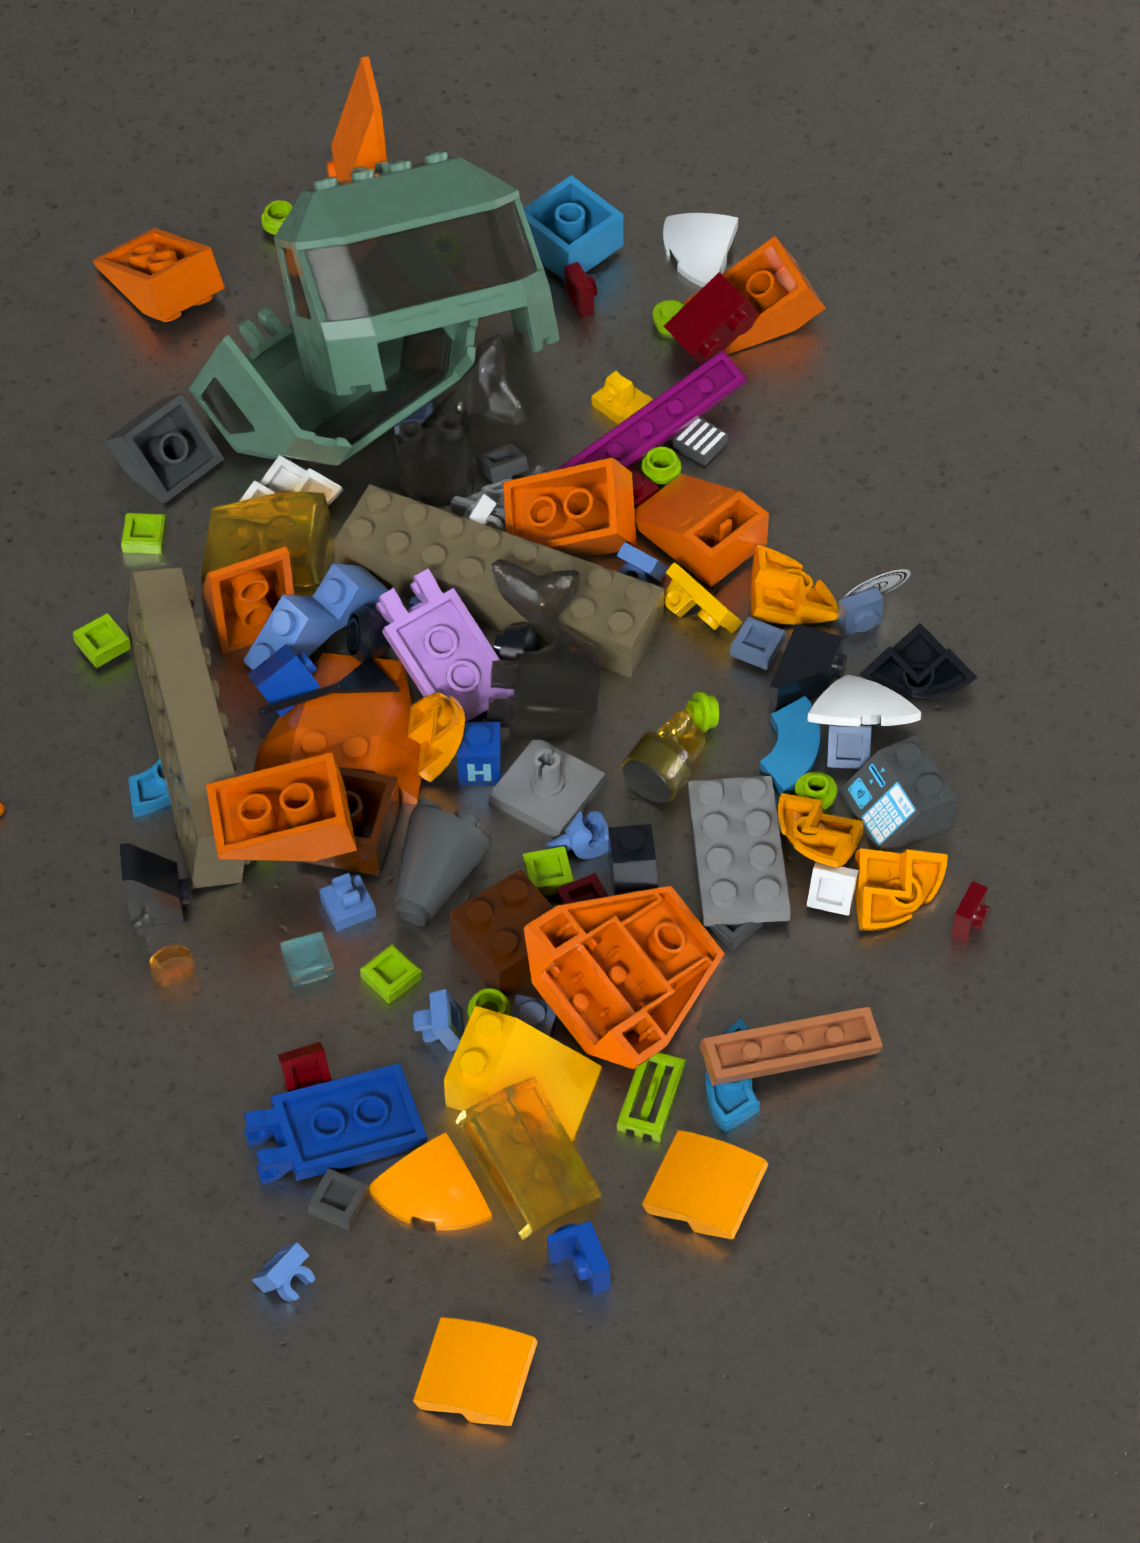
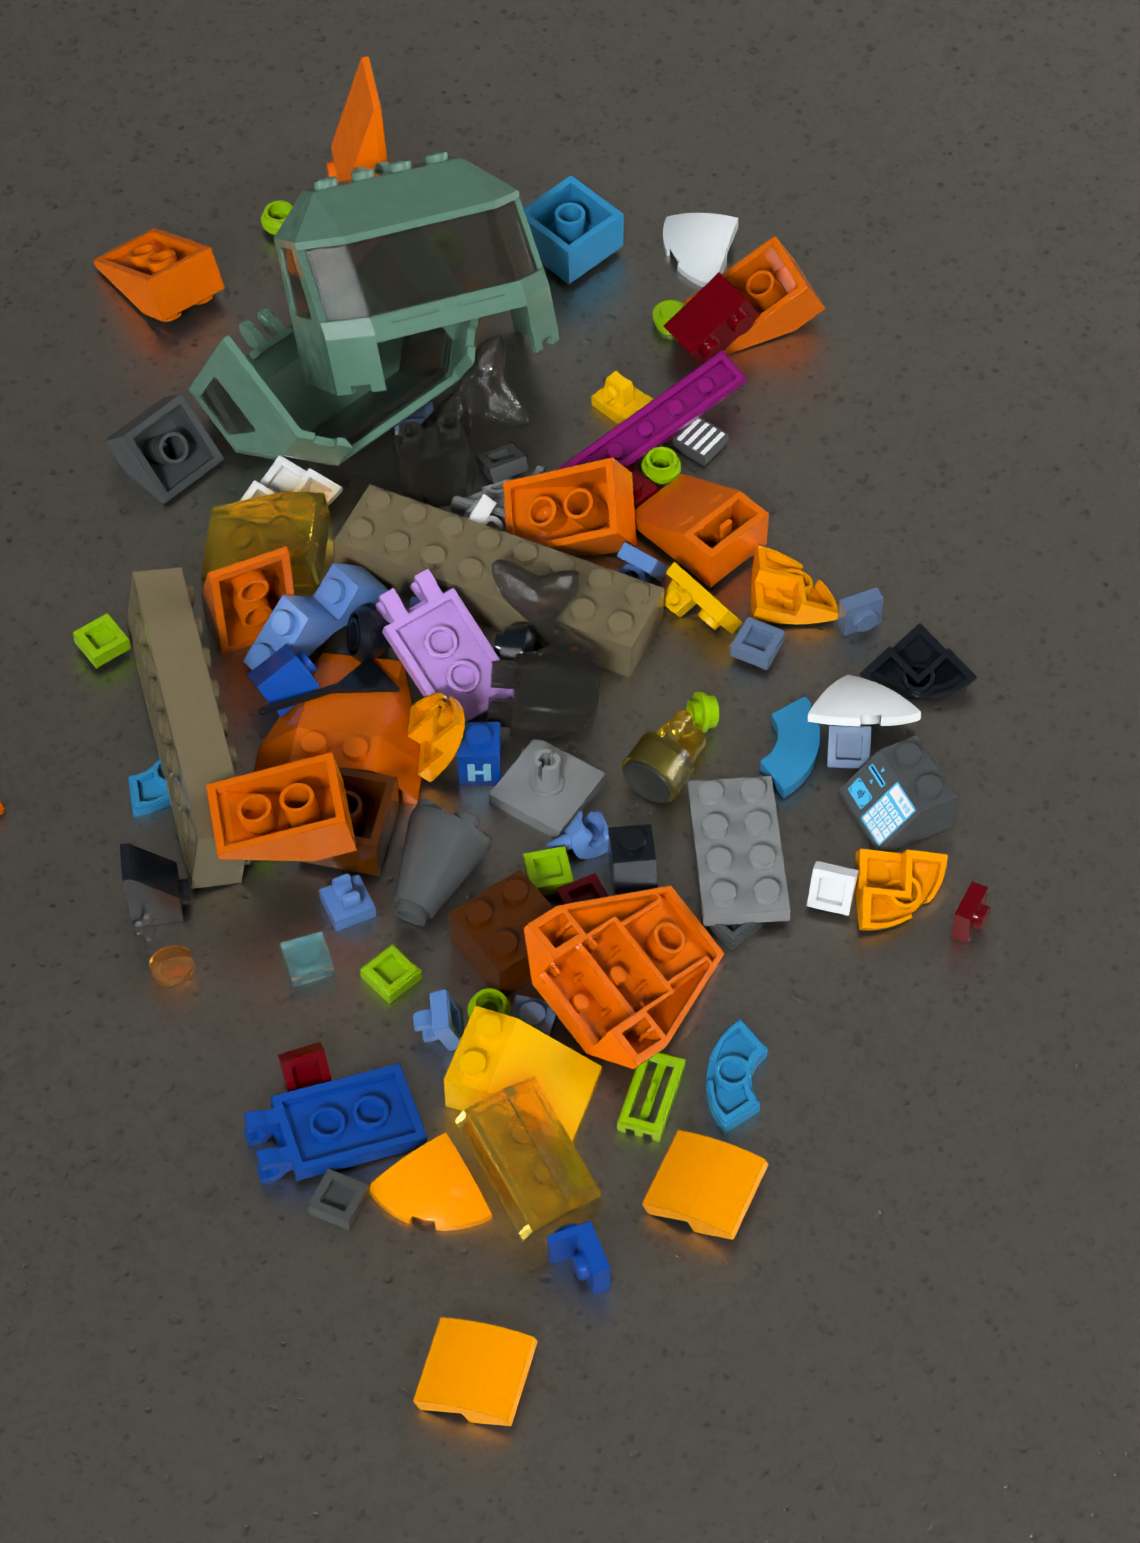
(144, 533): lime tile -> none
(280, 1270): medium blue tile -> none
(580, 289): dark red plate -> none
(790, 1046): nougat plate -> none
(806, 666): black slope -> none
(817, 780): lime plate -> none
(818, 835): light orange brick -> none
(884, 582): white sticker -> none

